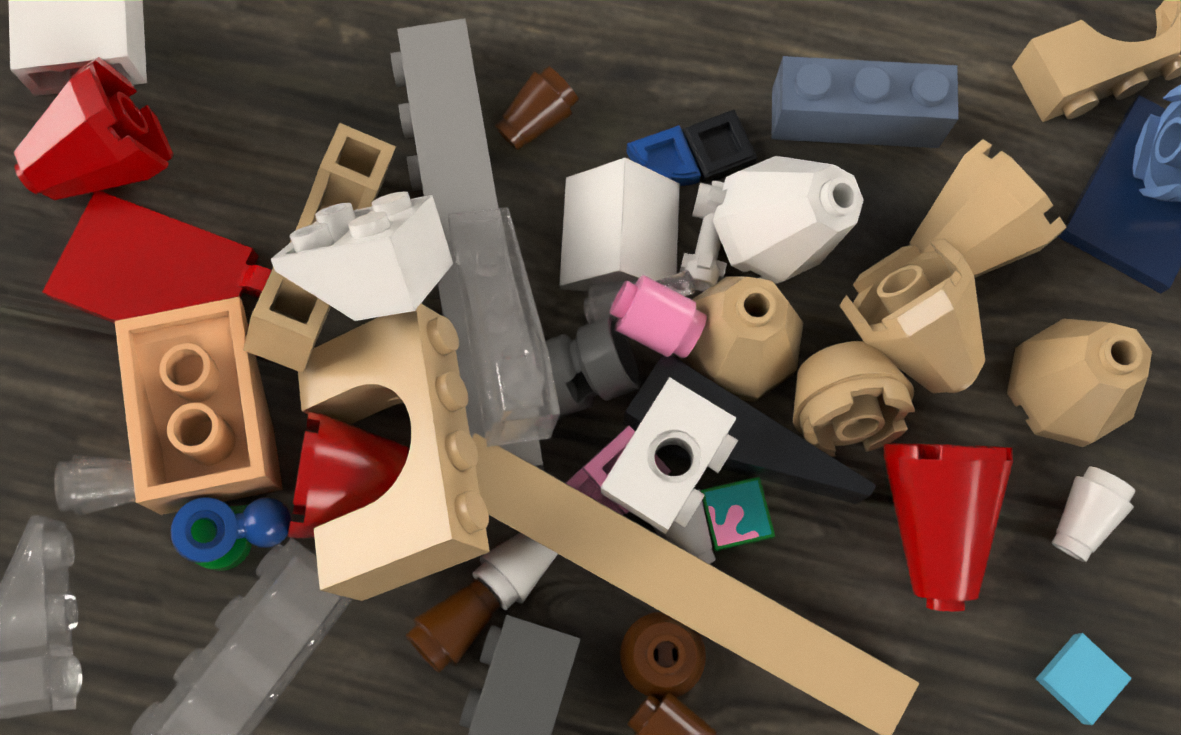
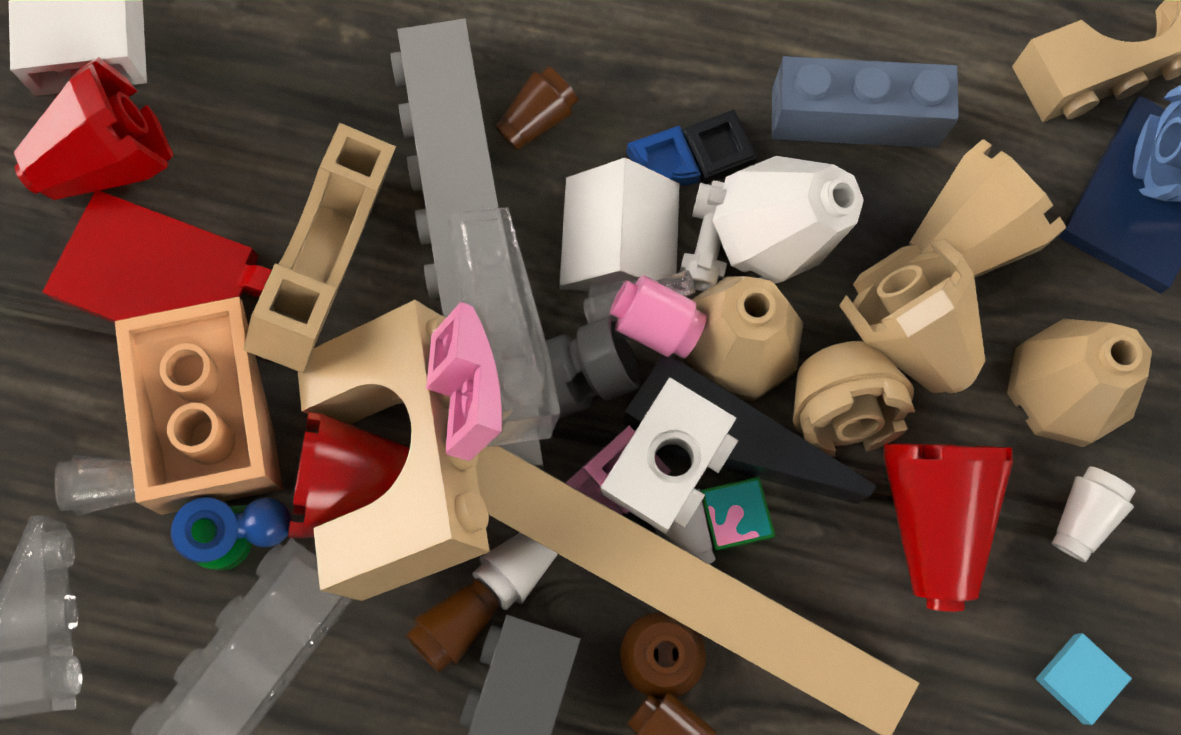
(369, 257): white slope -> none
(466, 371): none -> bright pink slope

